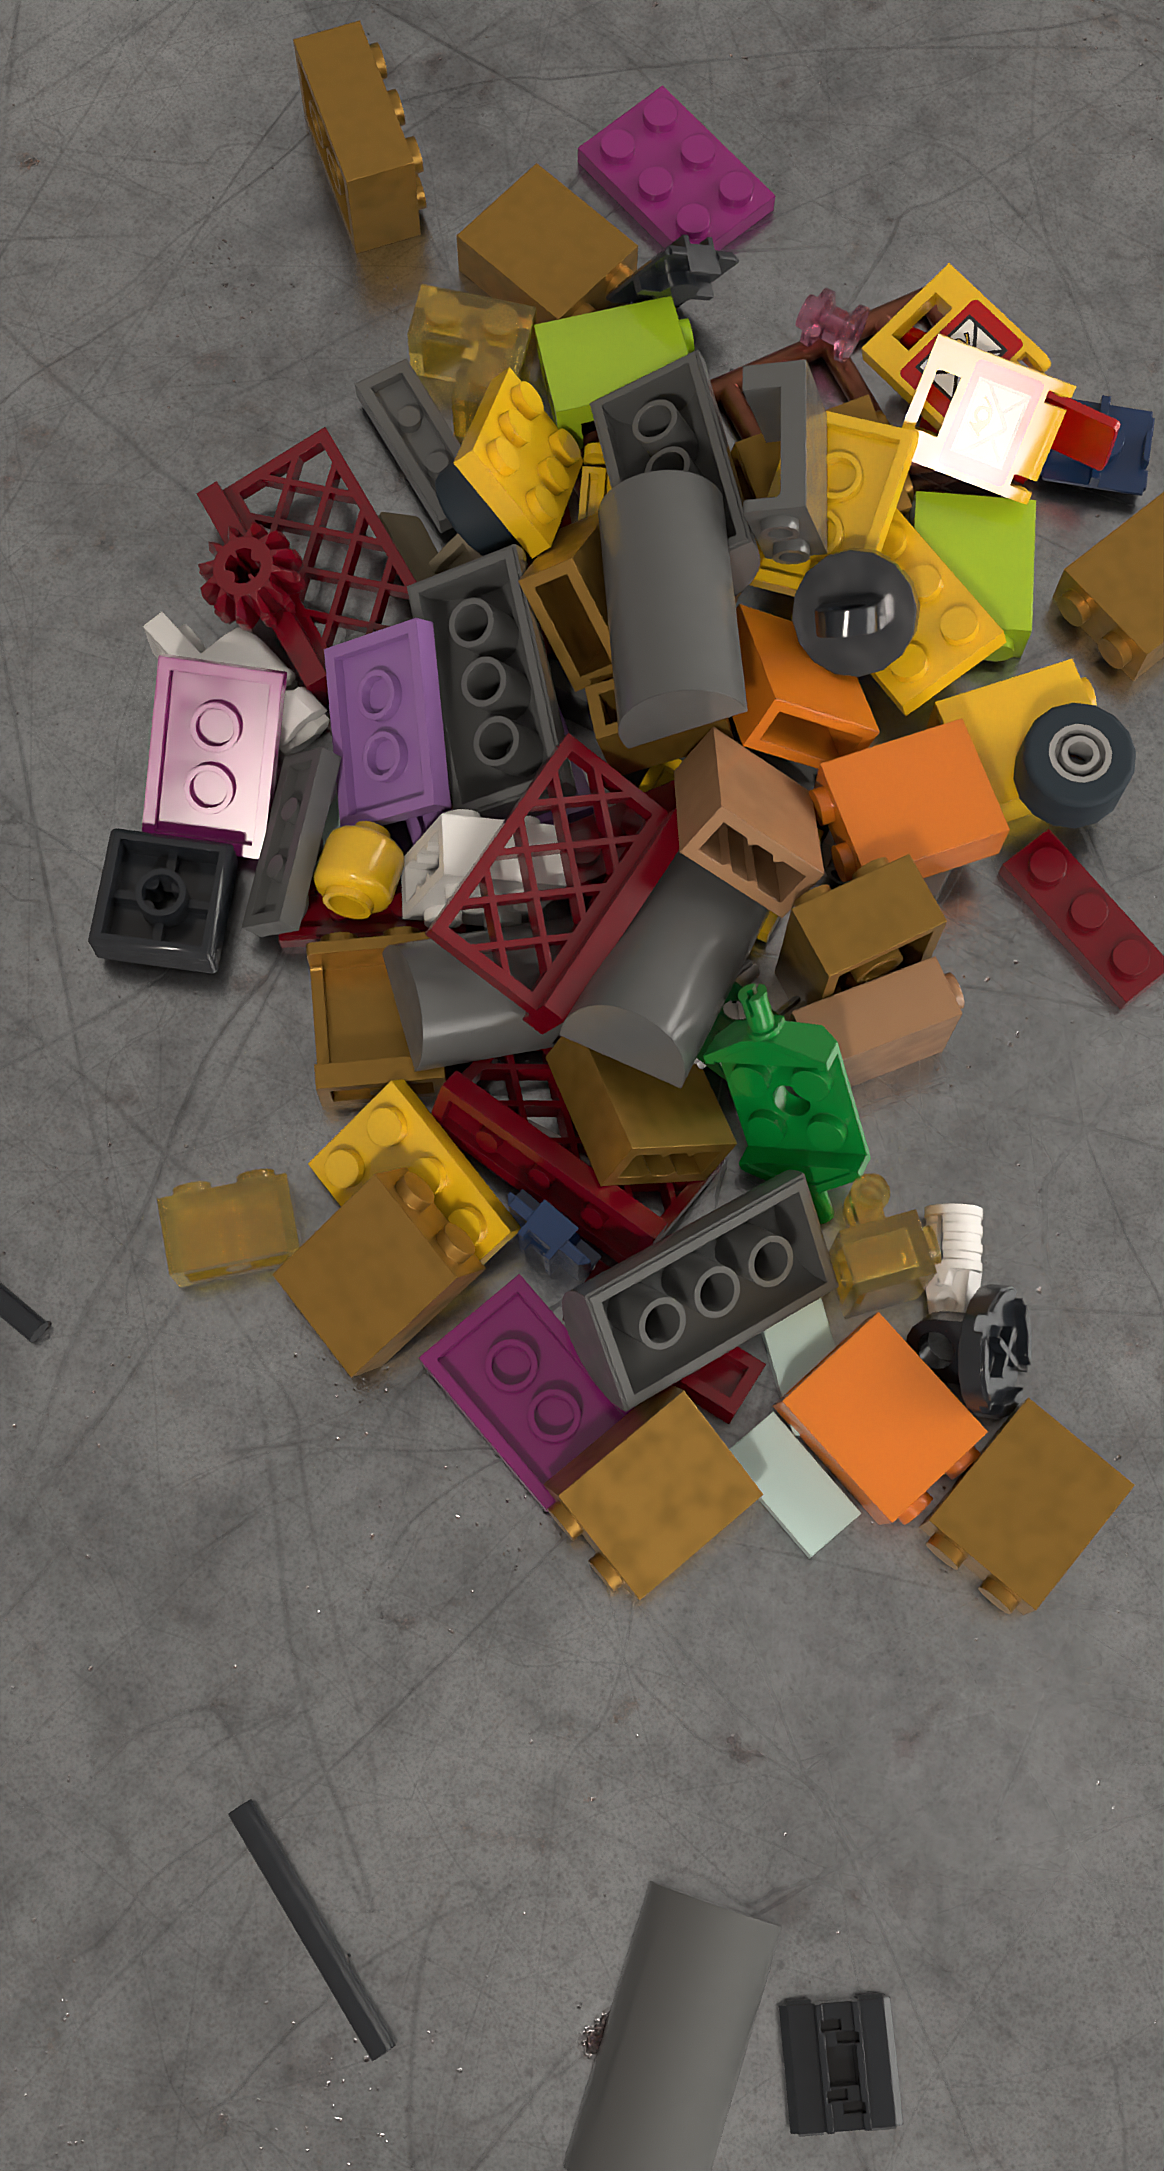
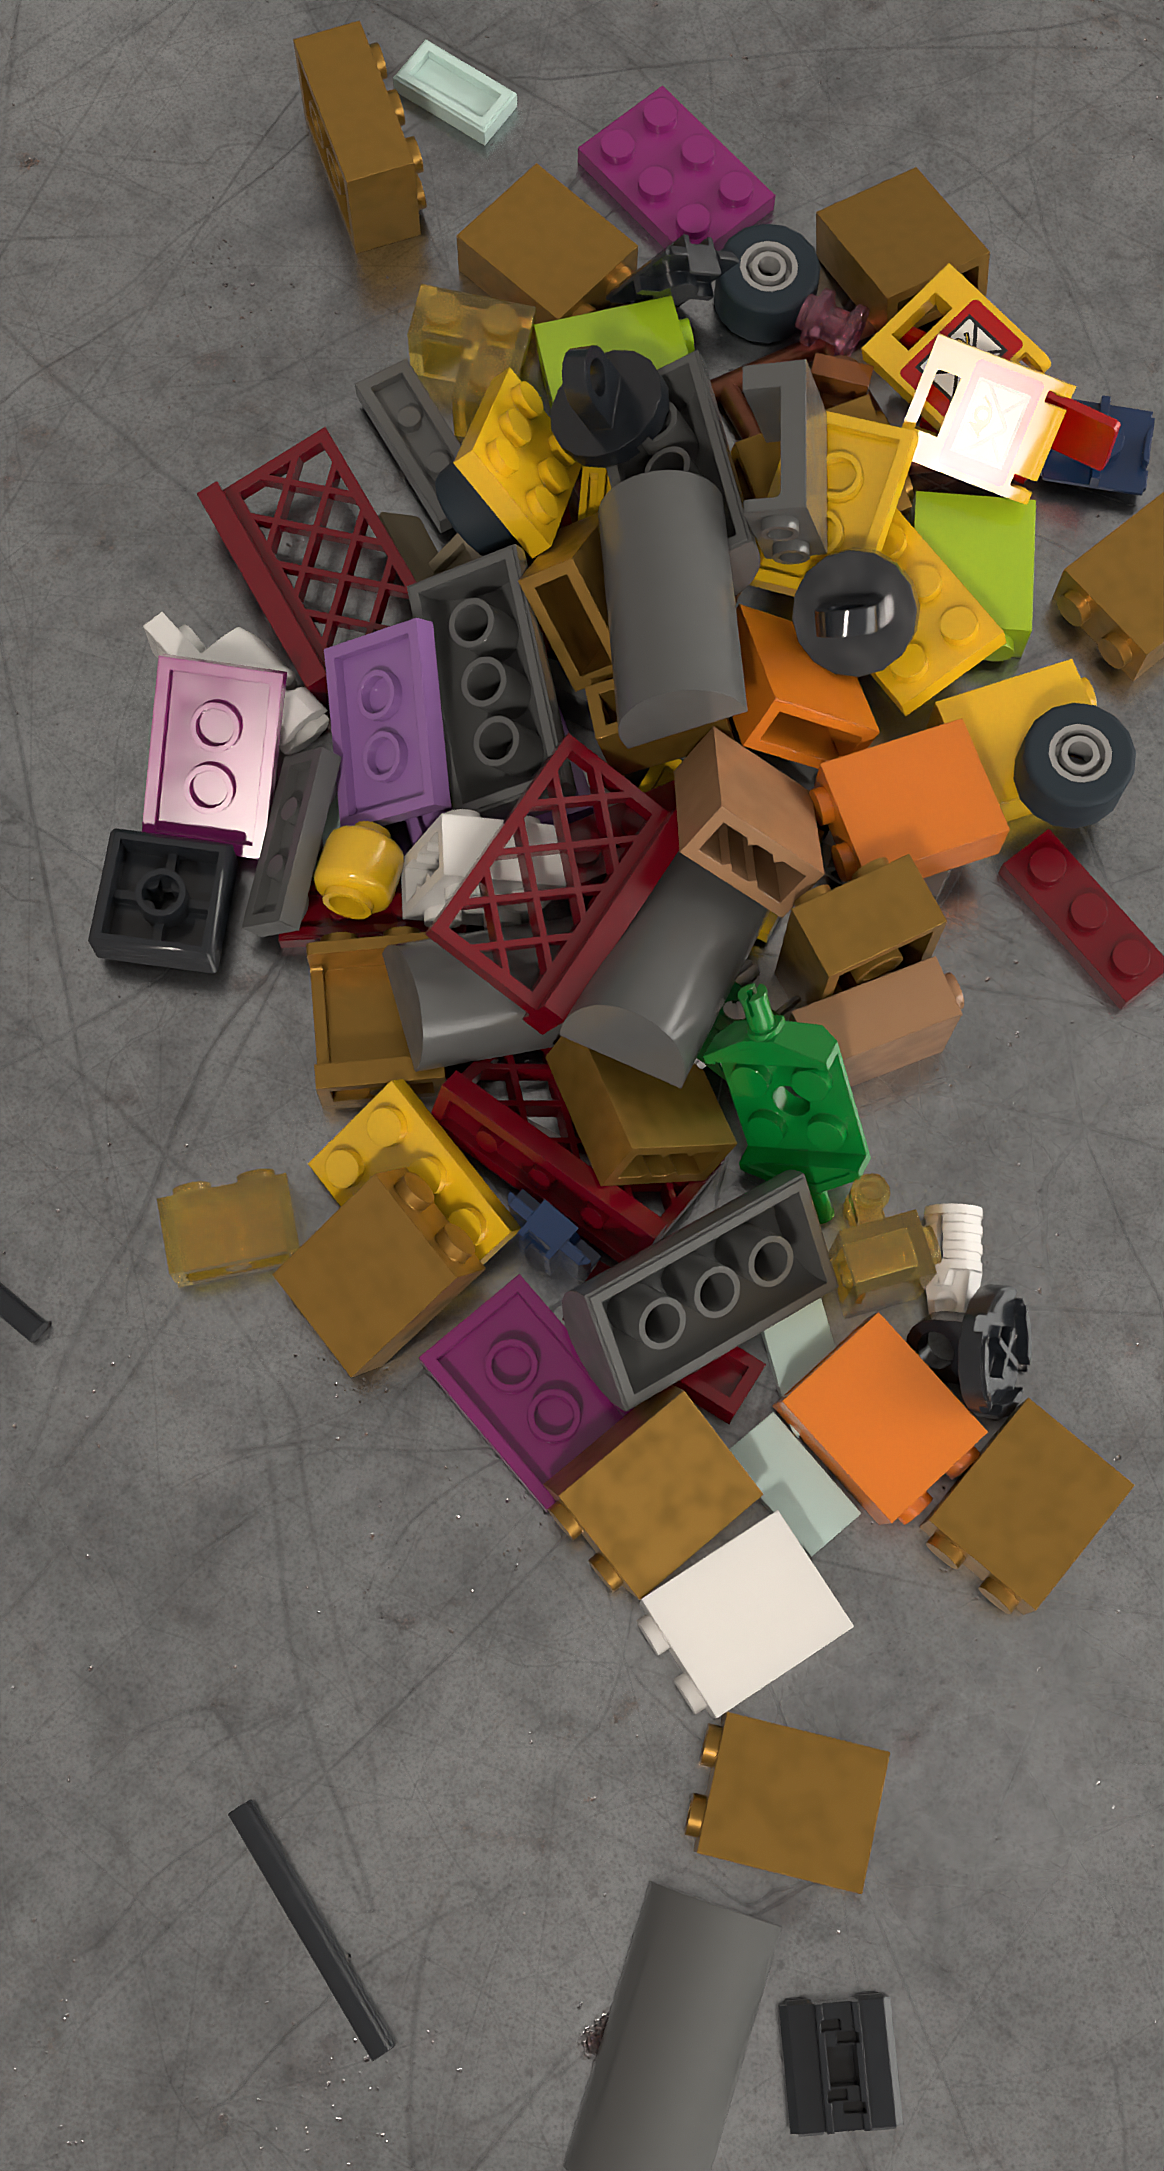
(238, 562): dark red gear -> none
(455, 92): none -> light aqua tile
(607, 405): none -> black tile
(742, 1616): none -> white brick
(768, 284): none -> black wheel
(788, 1801): none -> pearl gold panel
(840, 378): none -> dark orange plate
(894, 242): none -> pearl gold brick

